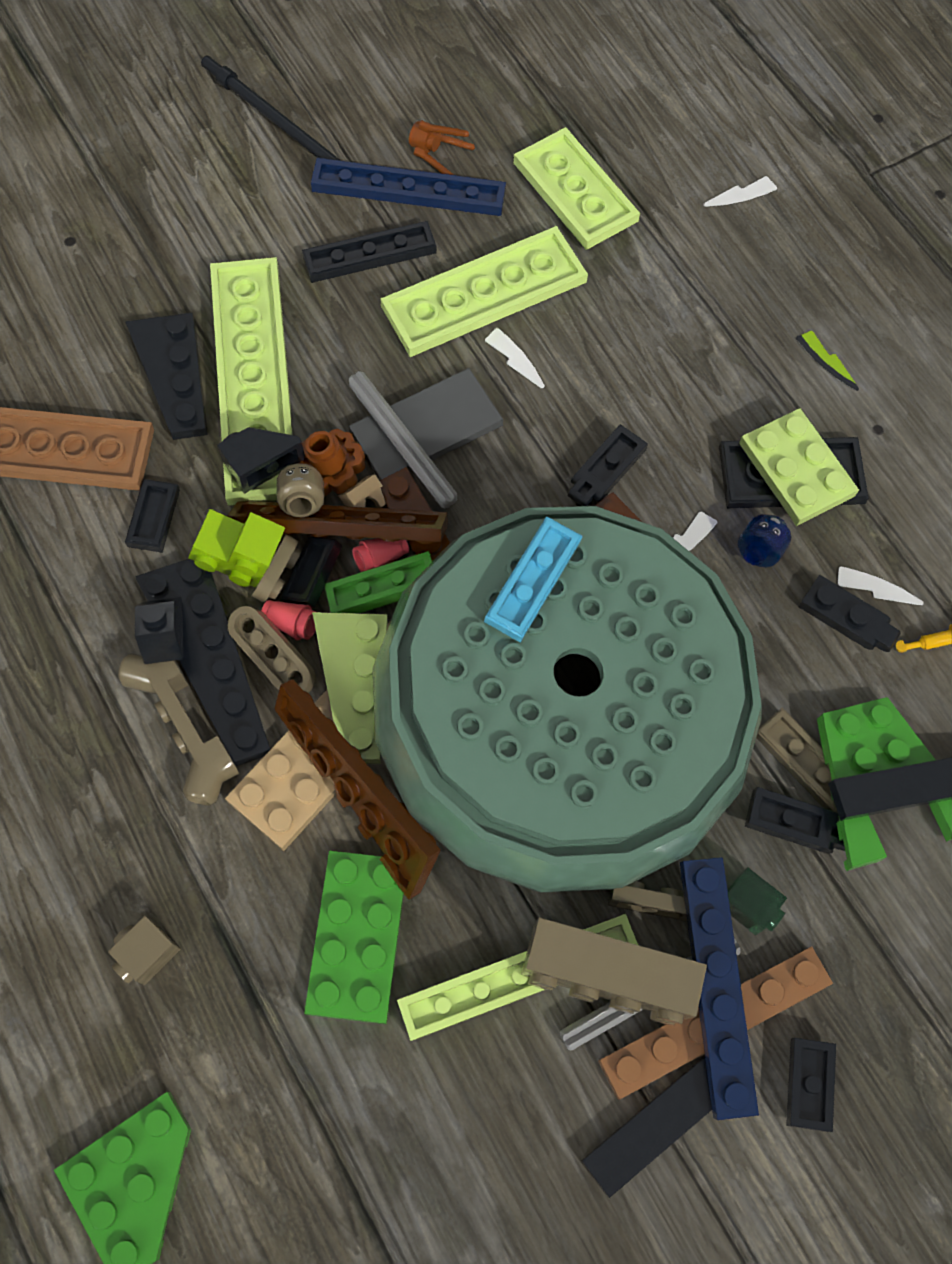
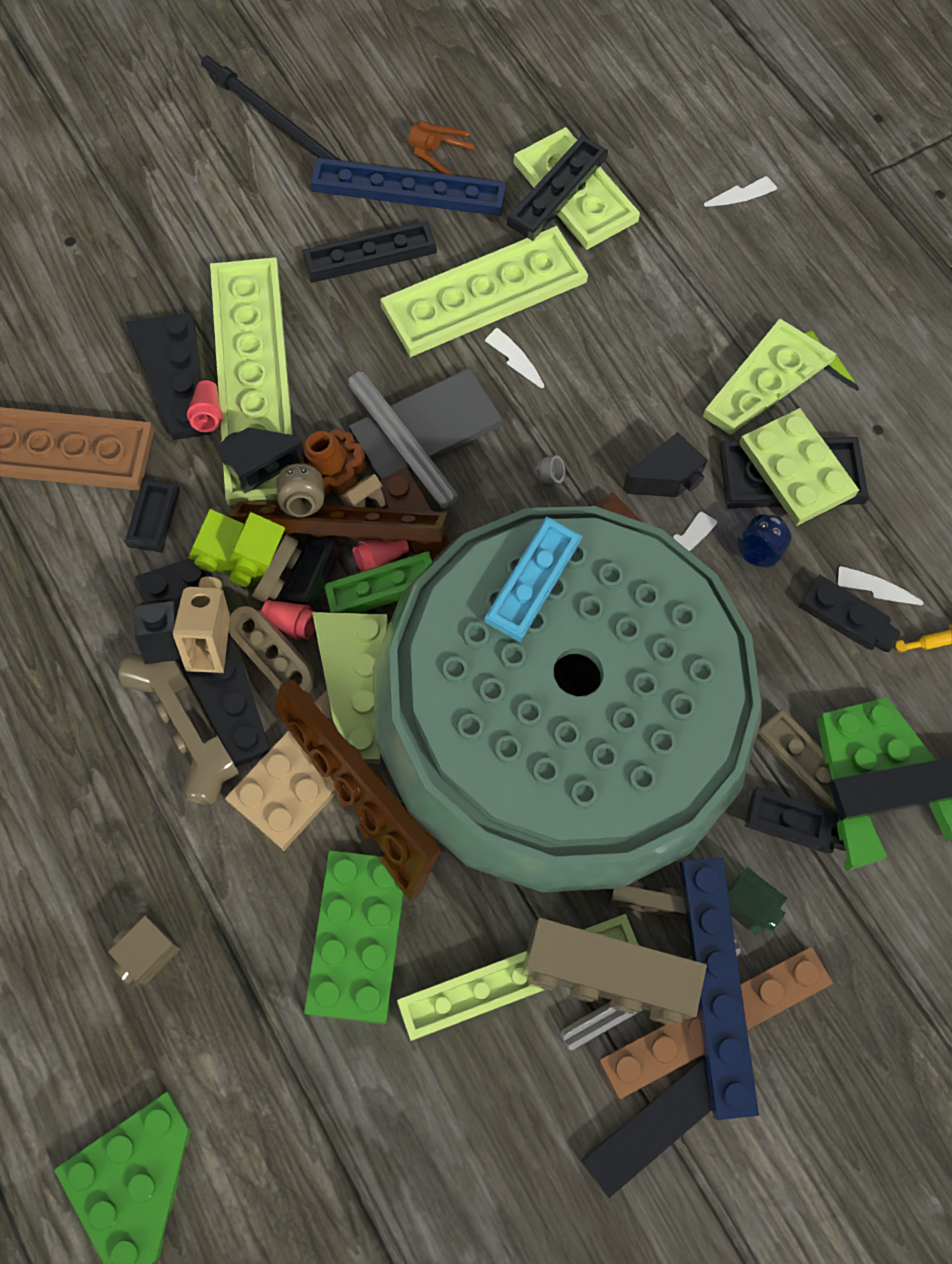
(203, 627): none -> tan torso
(205, 407): none -> coral cone
(551, 470): none -> light grey hinge
(557, 188): none -> black tile
(606, 466): black hinge -> none
(667, 470): none -> black slope
(769, 373): none -> yellowish green wing
(811, 1085): black plate -> none

